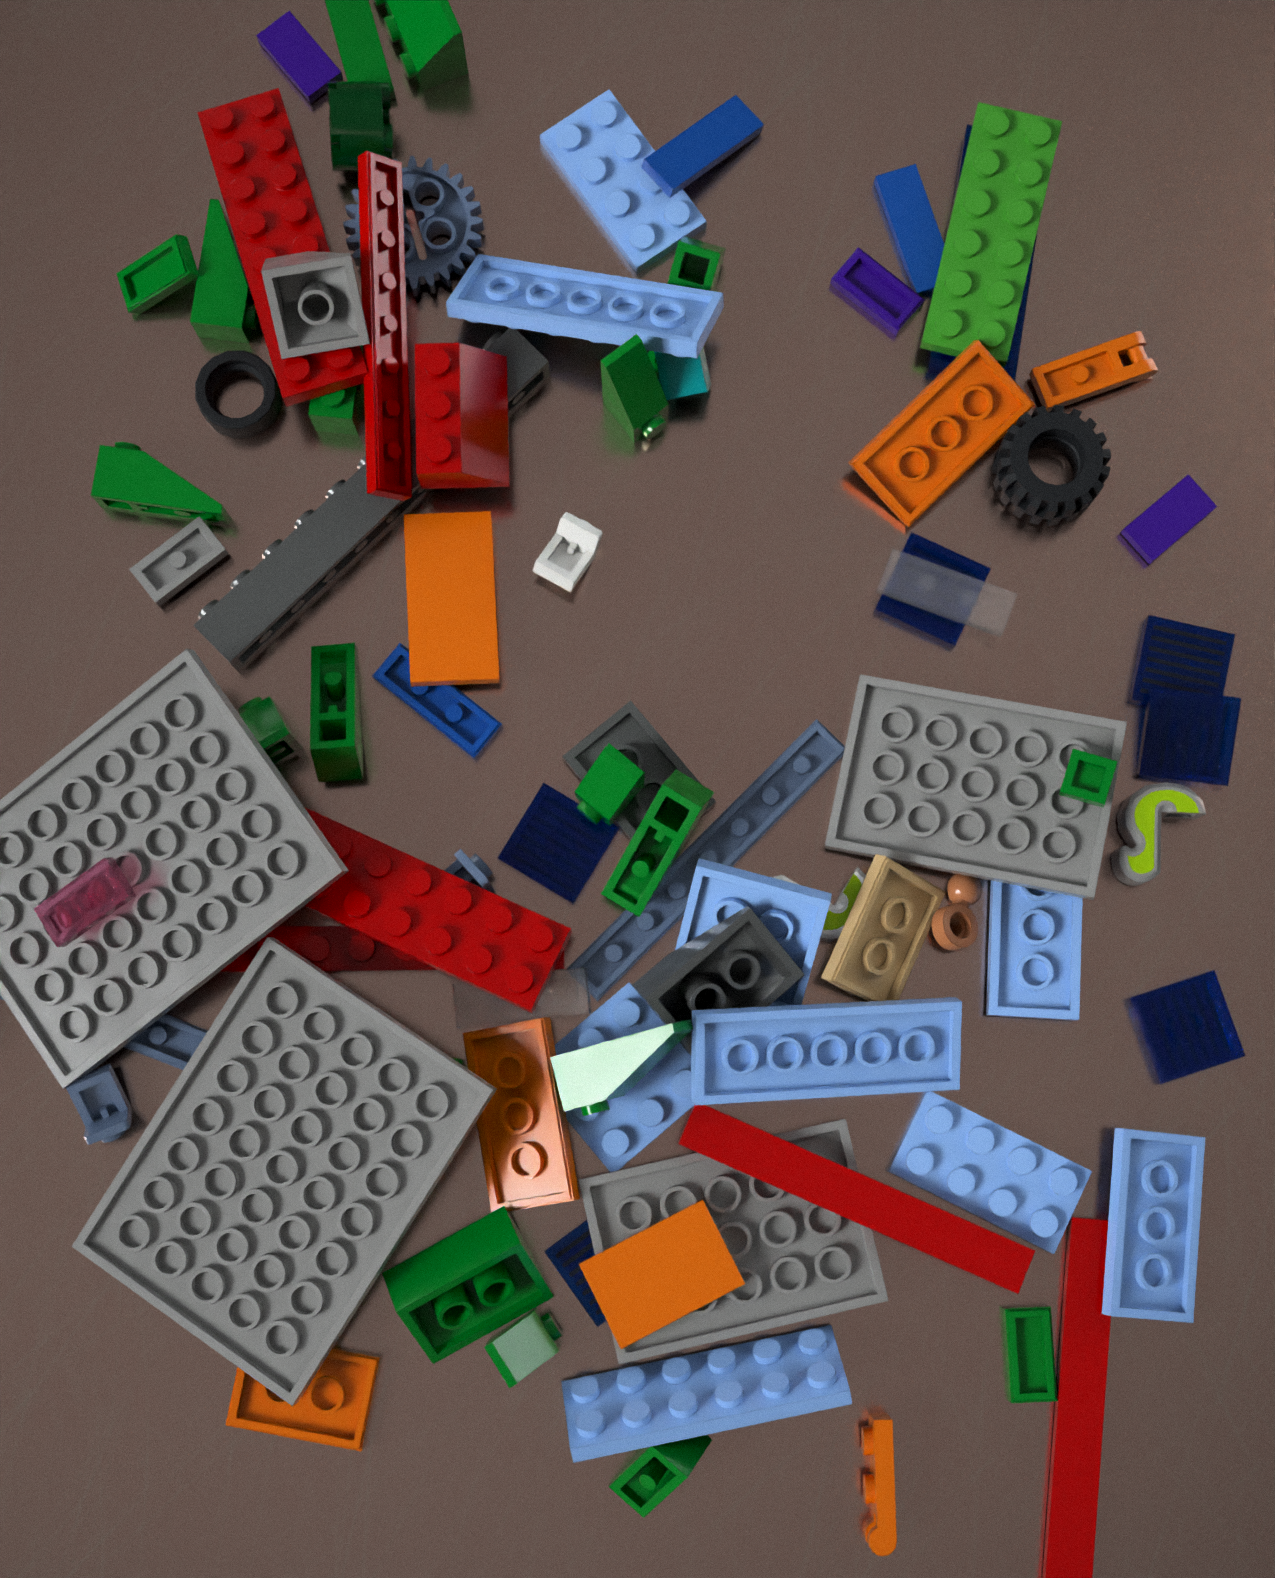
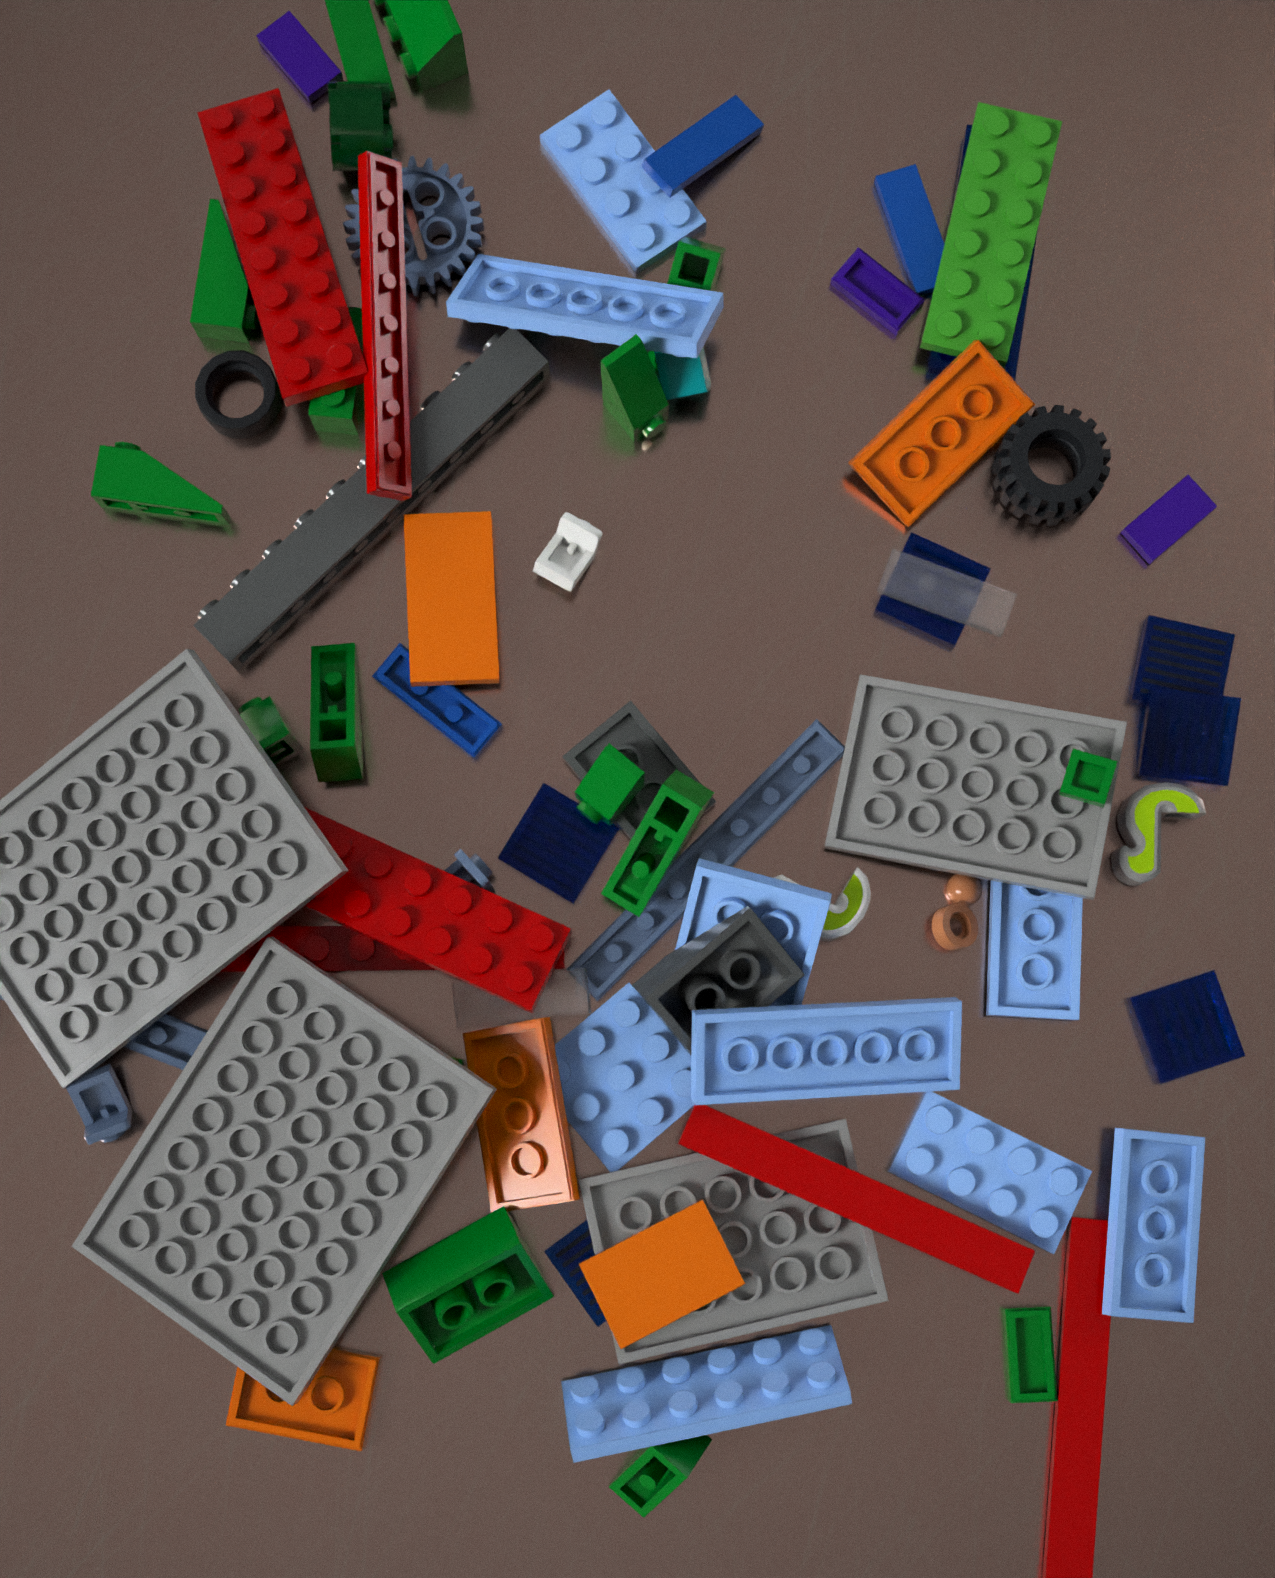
(85, 902): clear pink plate -> none
(157, 274): green tile -> none
(179, 561): light grey plate -> none
(314, 302): light grey slope -> none
(461, 417): red slope -> none
(524, 1345): slope -> none
(613, 1067): slope -> none
(880, 1484): orange plate -> none
(883, 932): tan tile -> none
(1092, 371): orange plate -> none

